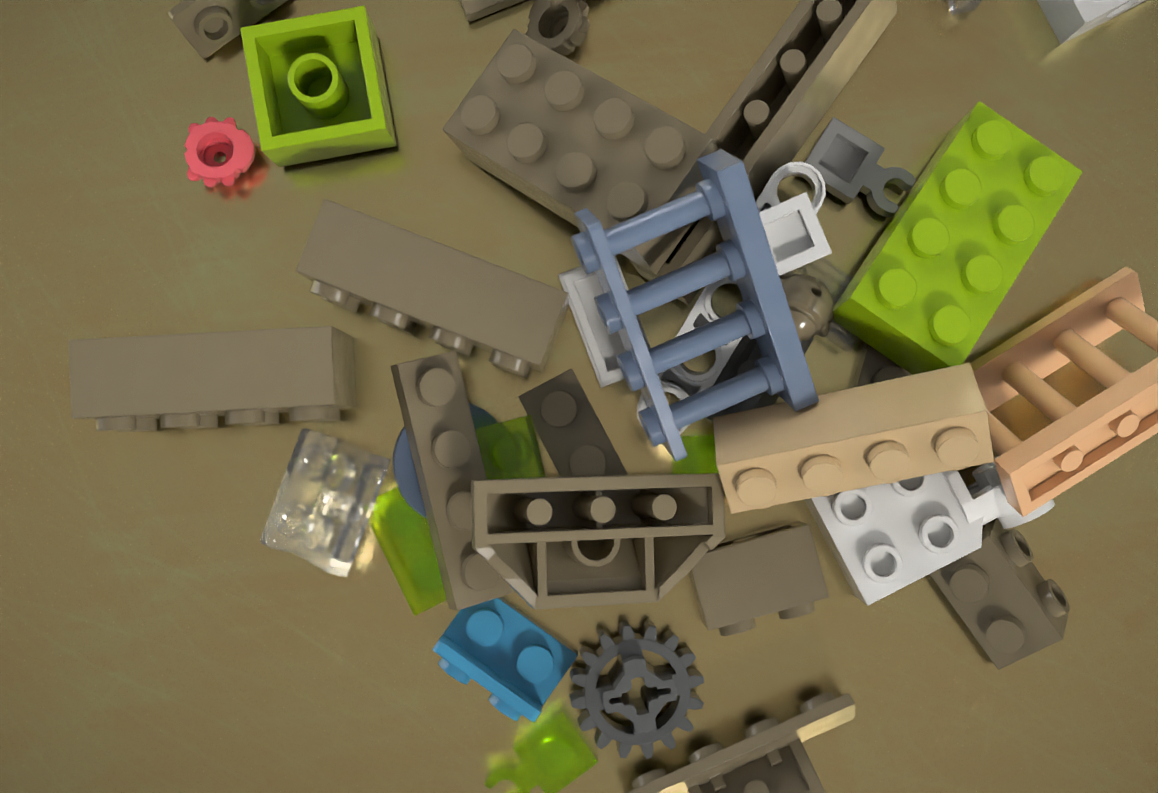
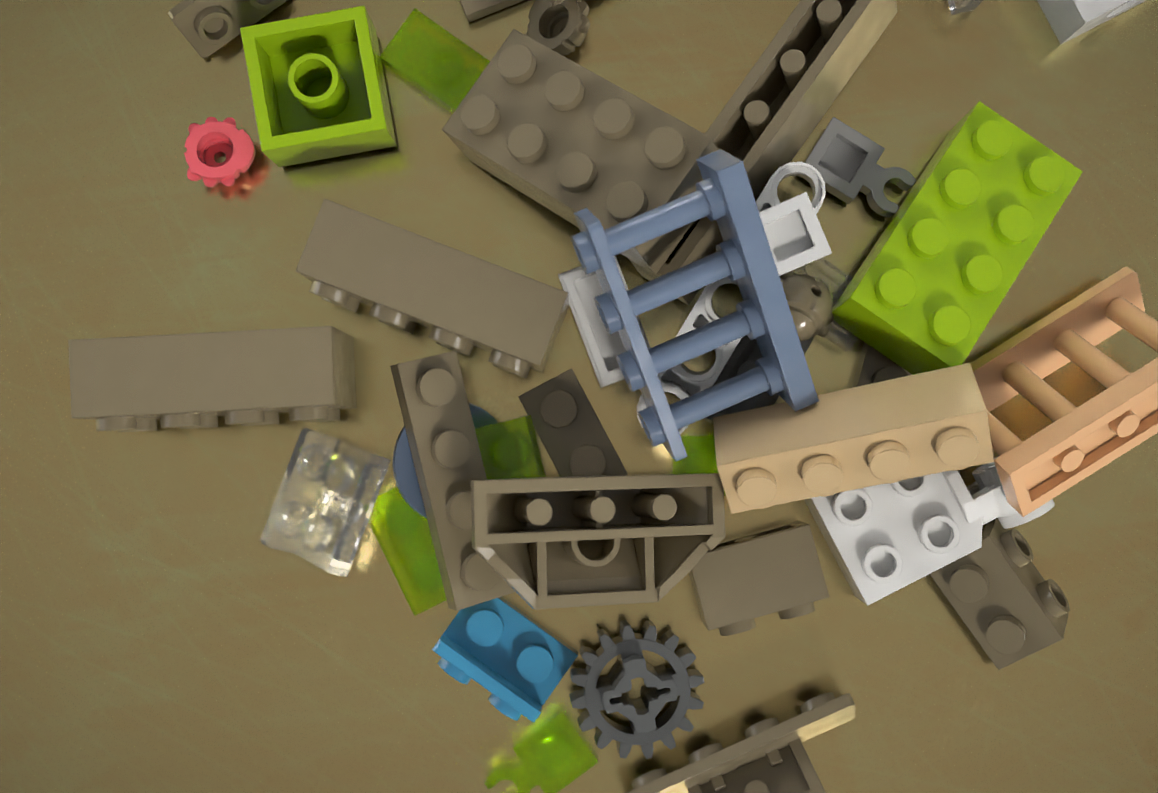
(434, 60): none -> clear neon green plate

